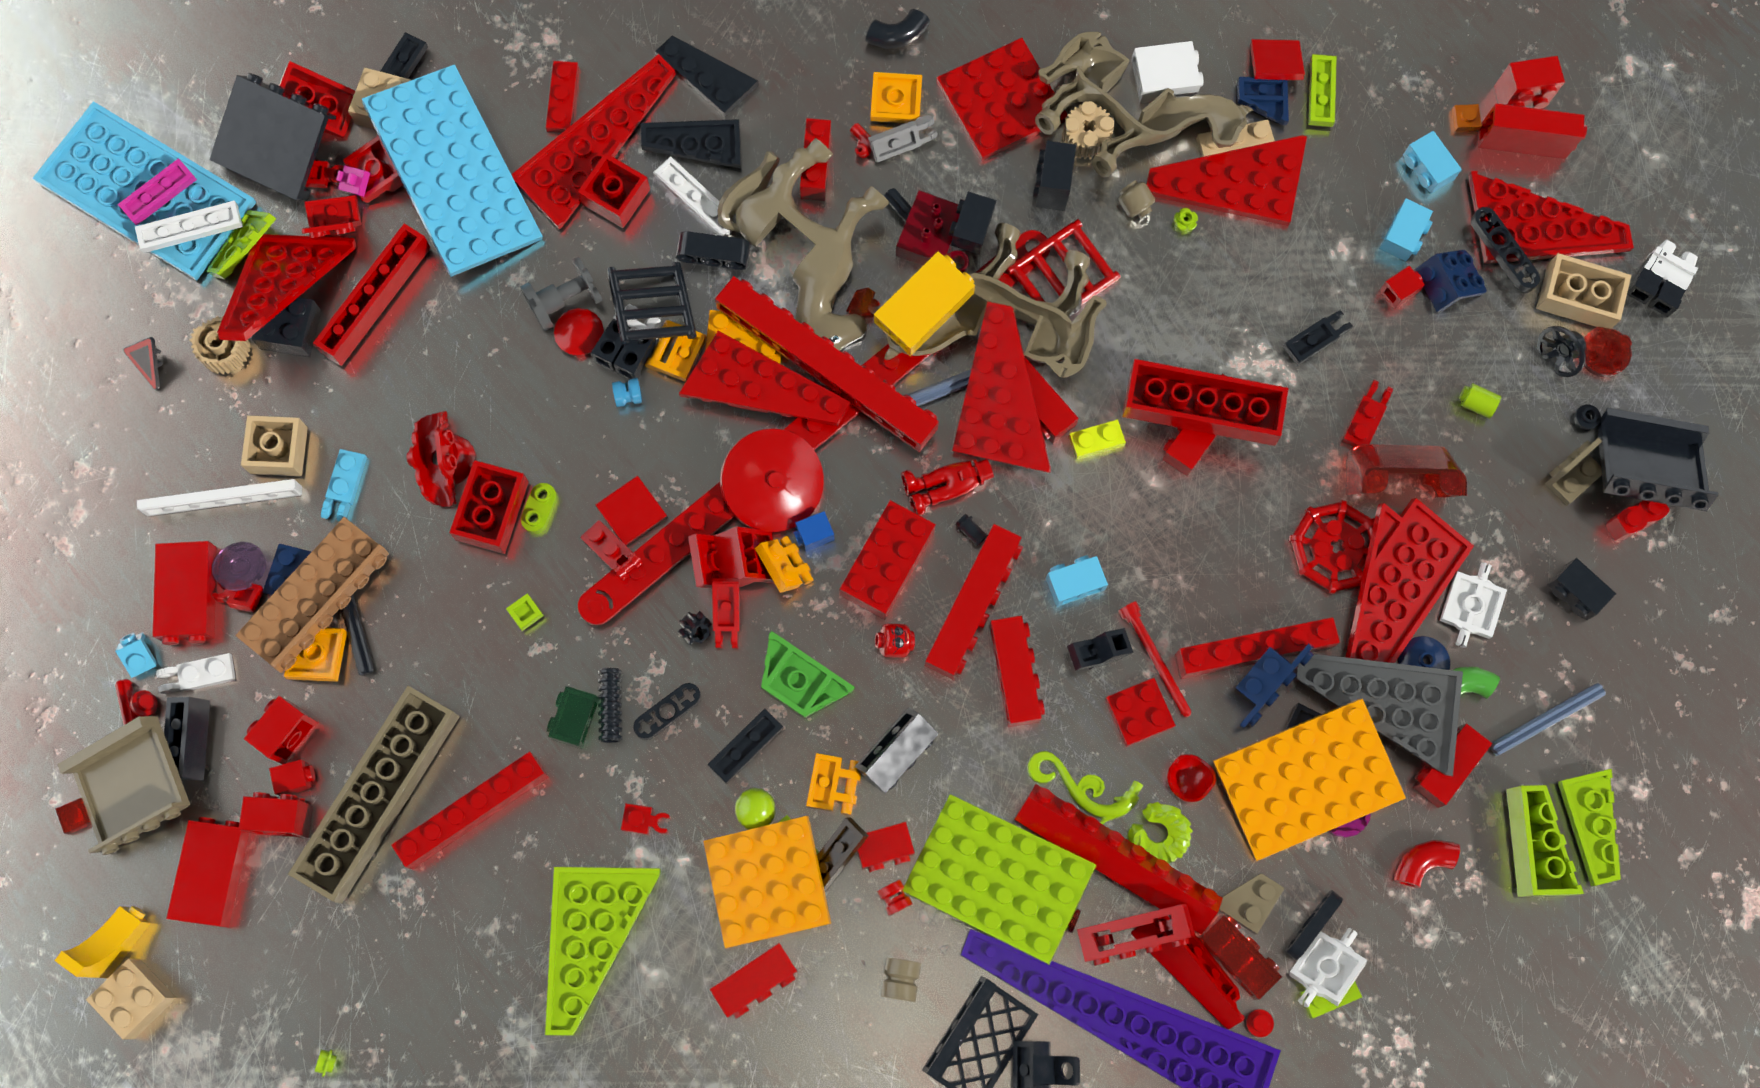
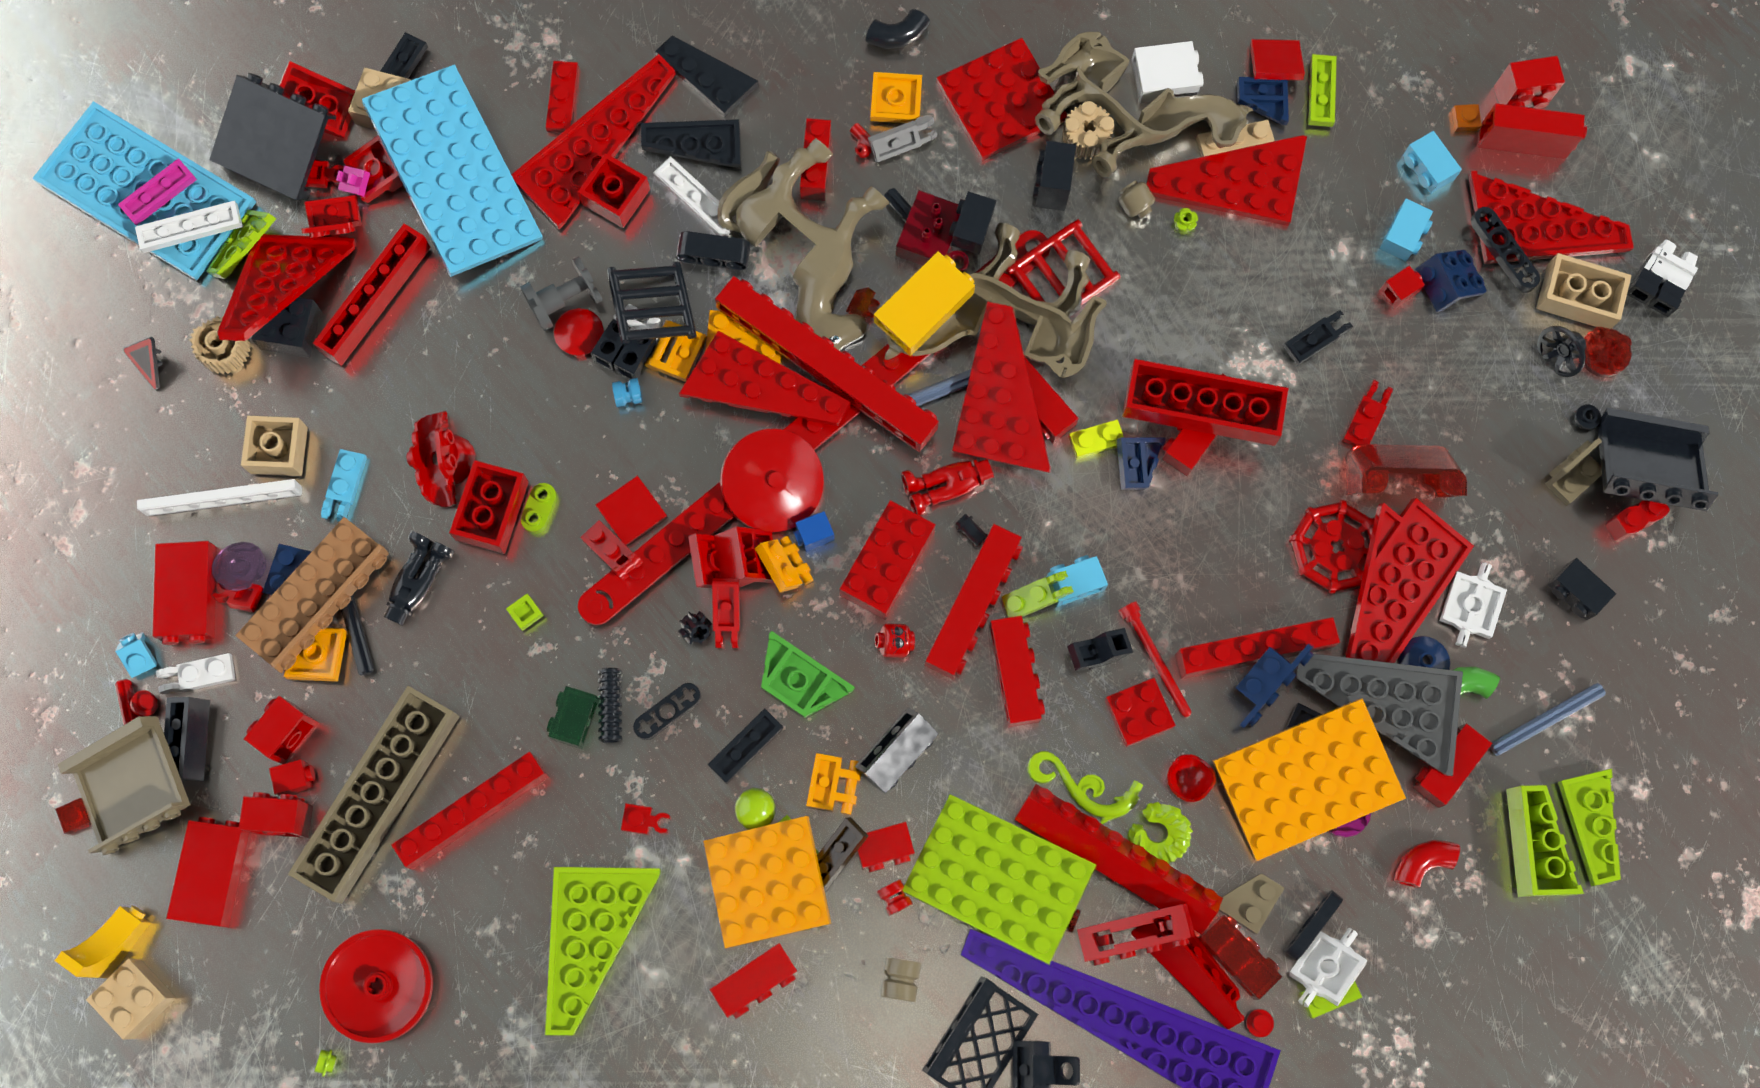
(376, 986): none -> red dish
(406, 590): none -> black piece
(1035, 595): none -> lime hinge
(1137, 460): none -> dark blue wing
(1479, 400): lime brick -> none

